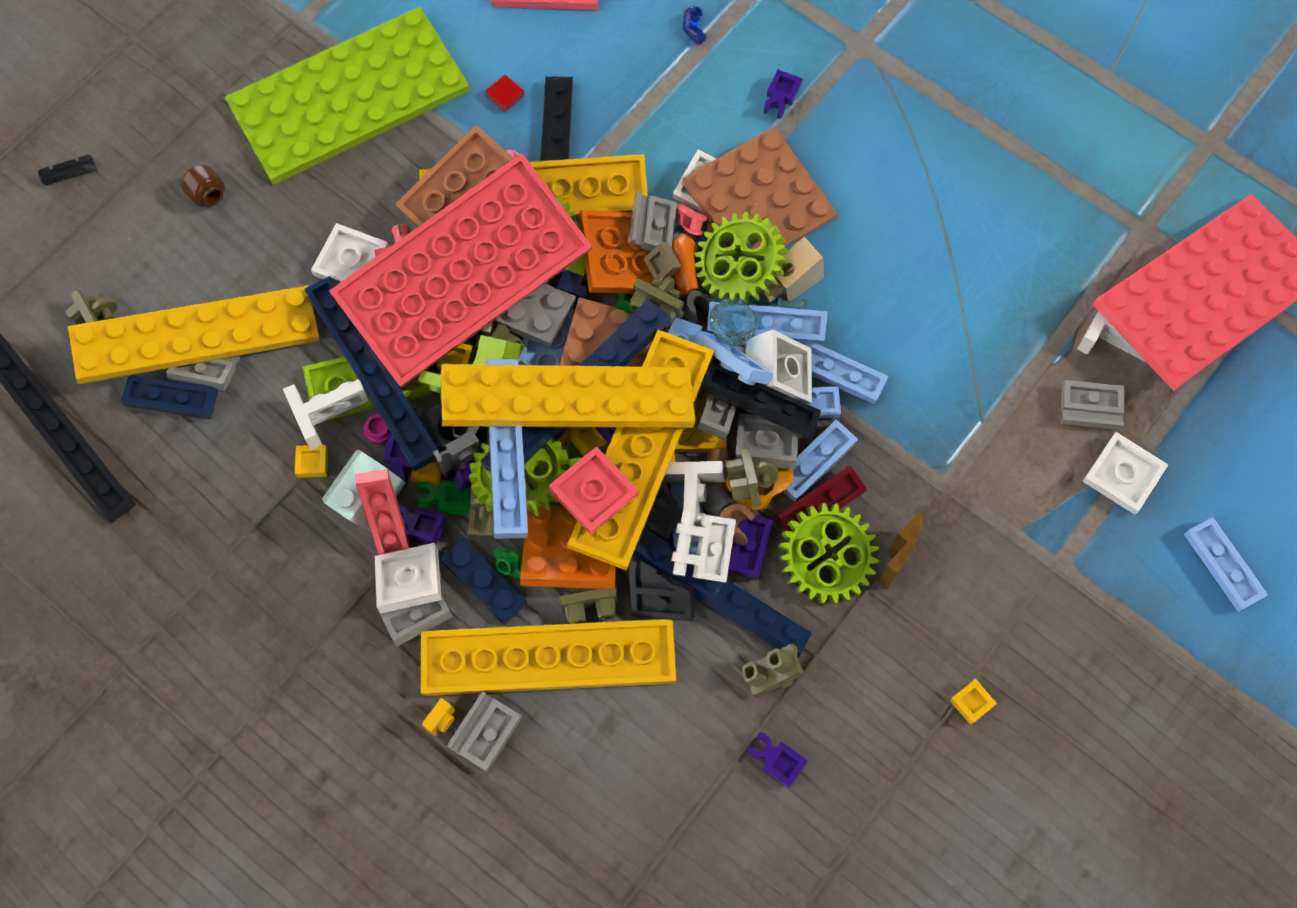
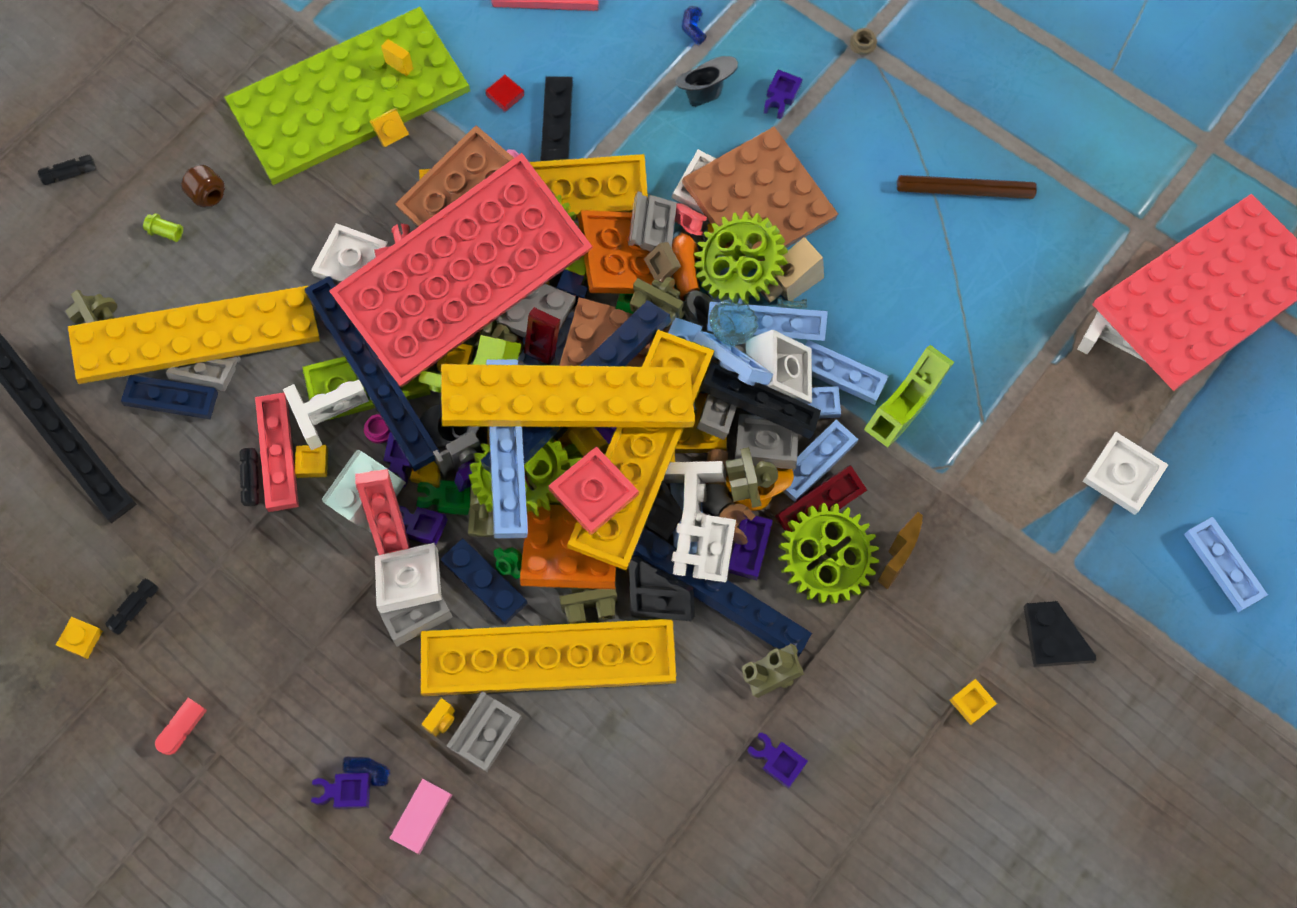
(79, 637): none -> yellow plate
(131, 606): none -> black axle
(155, 225): none -> lime pin
(180, 726): none -> coral bar
(249, 477): none -> black axle
(276, 452): none -> coral plate
(348, 791): none -> dark purple plate
(367, 765): none -> clear blue arm
(389, 127): none -> yellow plate
(397, 57): none -> yellow tile
(420, 816): none -> bright pink tile
(541, 336): none -> dark red plate
(706, 80): none -> black piece
(863, 36): none -> dark tan plate
(910, 398): none -> lime arch
(966, 186): none -> reddish brown axle
(1054, 636): none -> black wing
(1092, 404): light grey plate -> none

